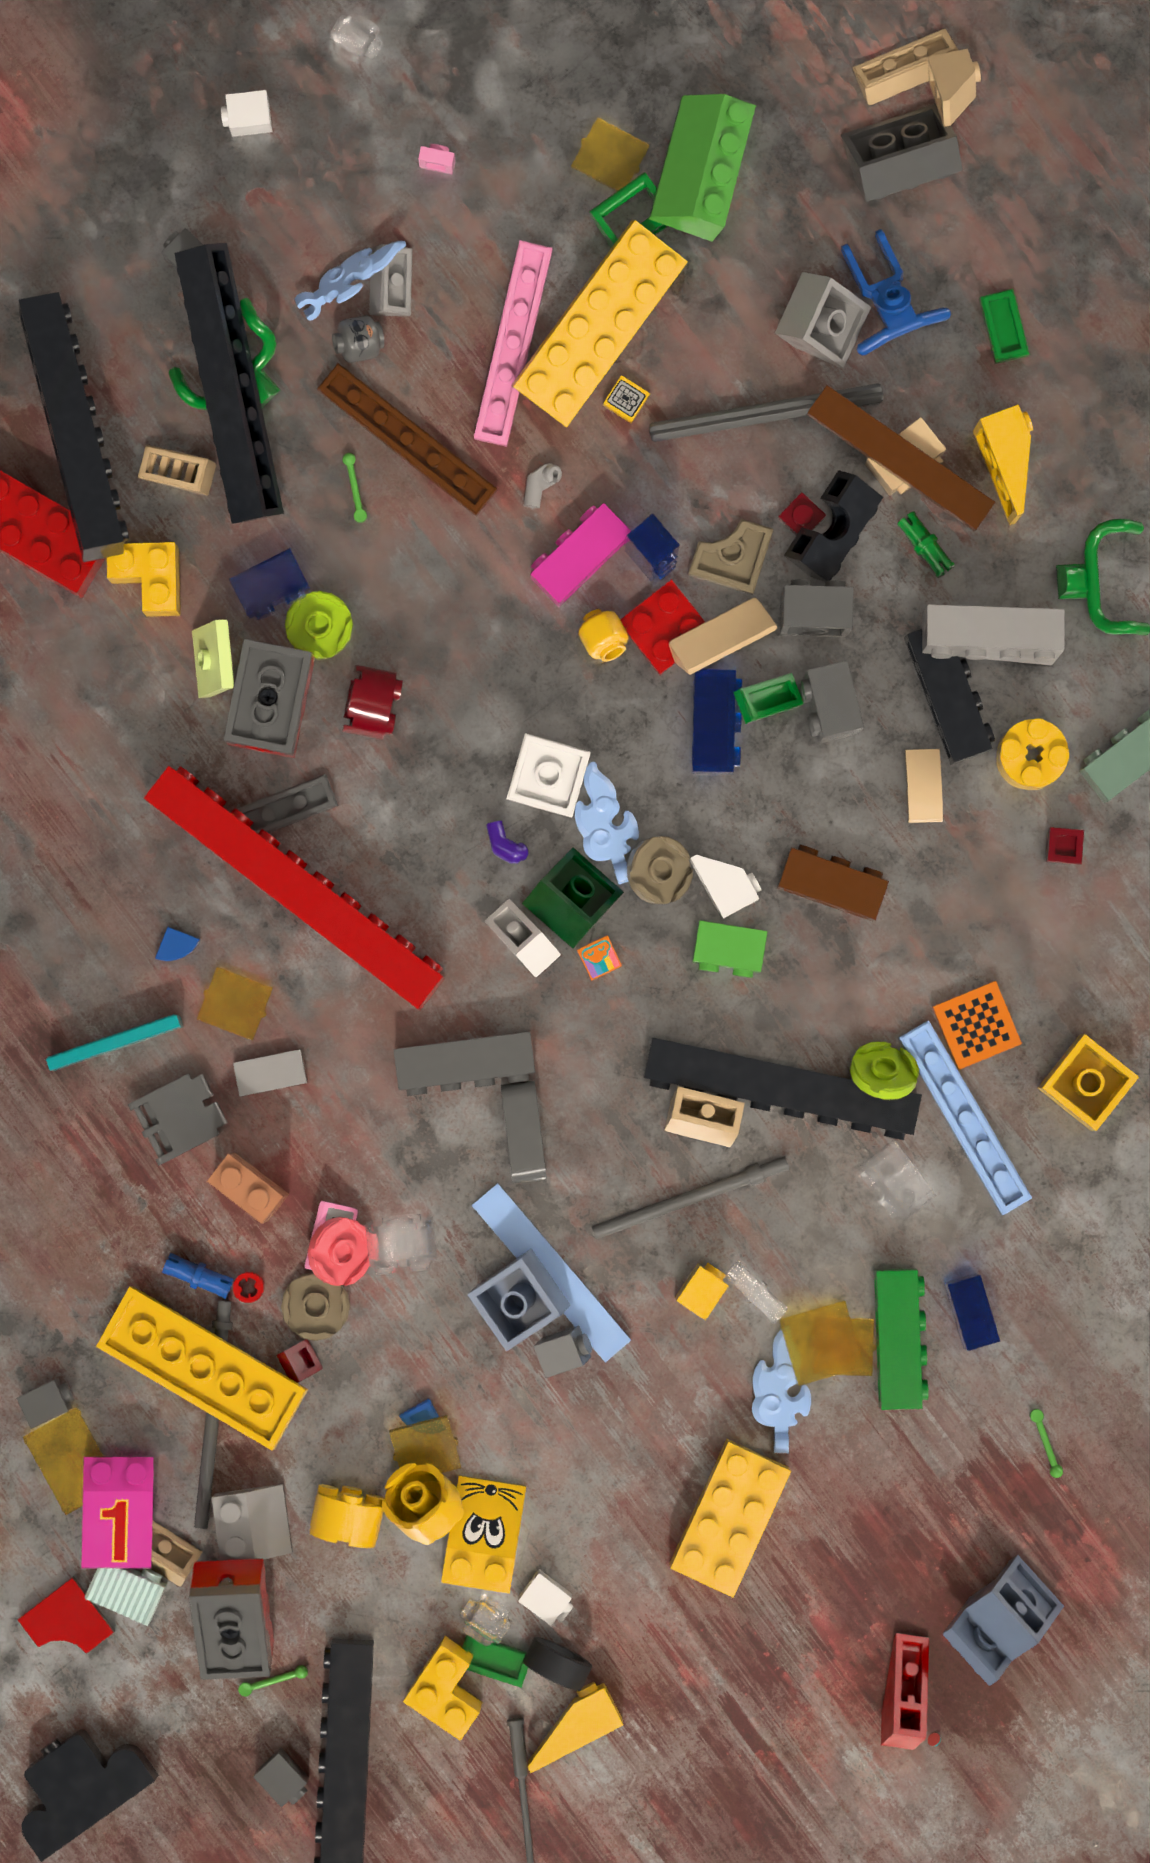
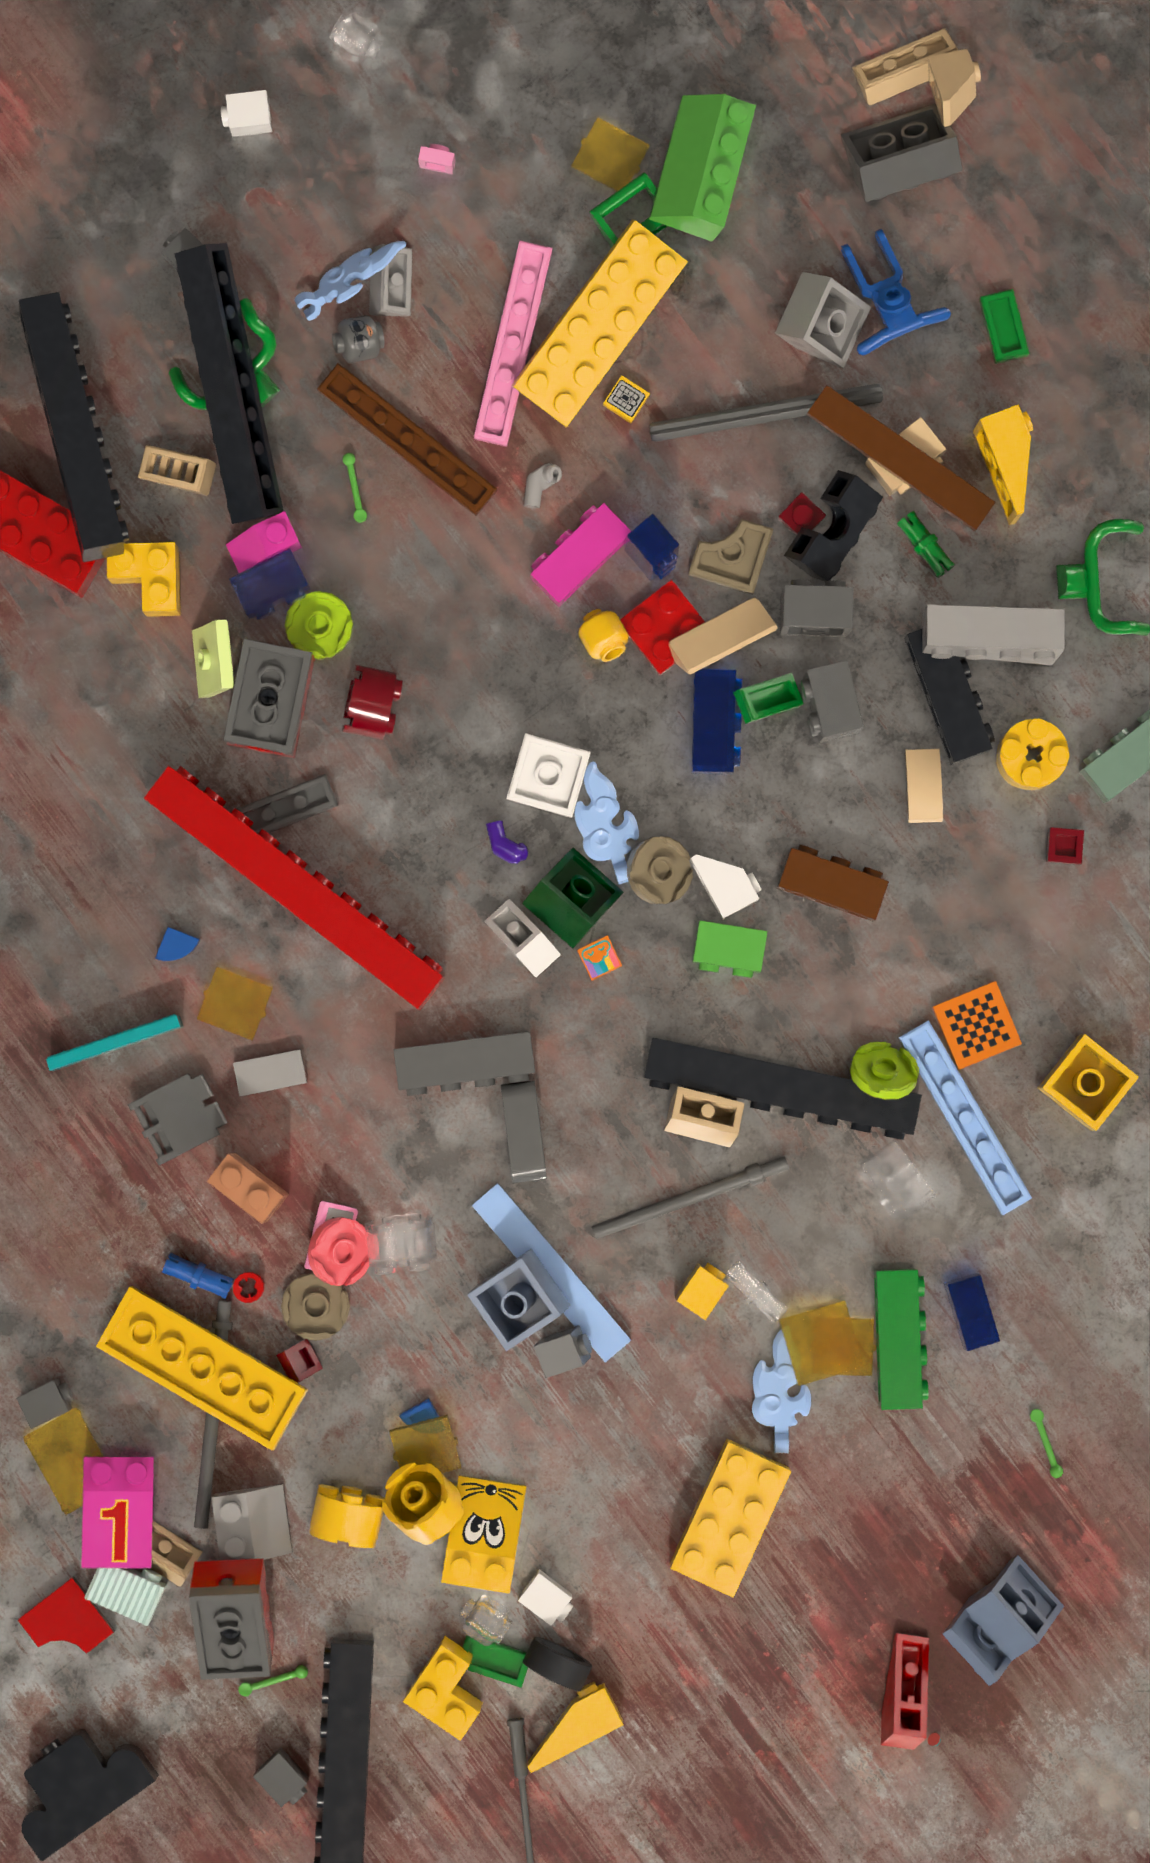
(263, 542): none -> dark pink slope

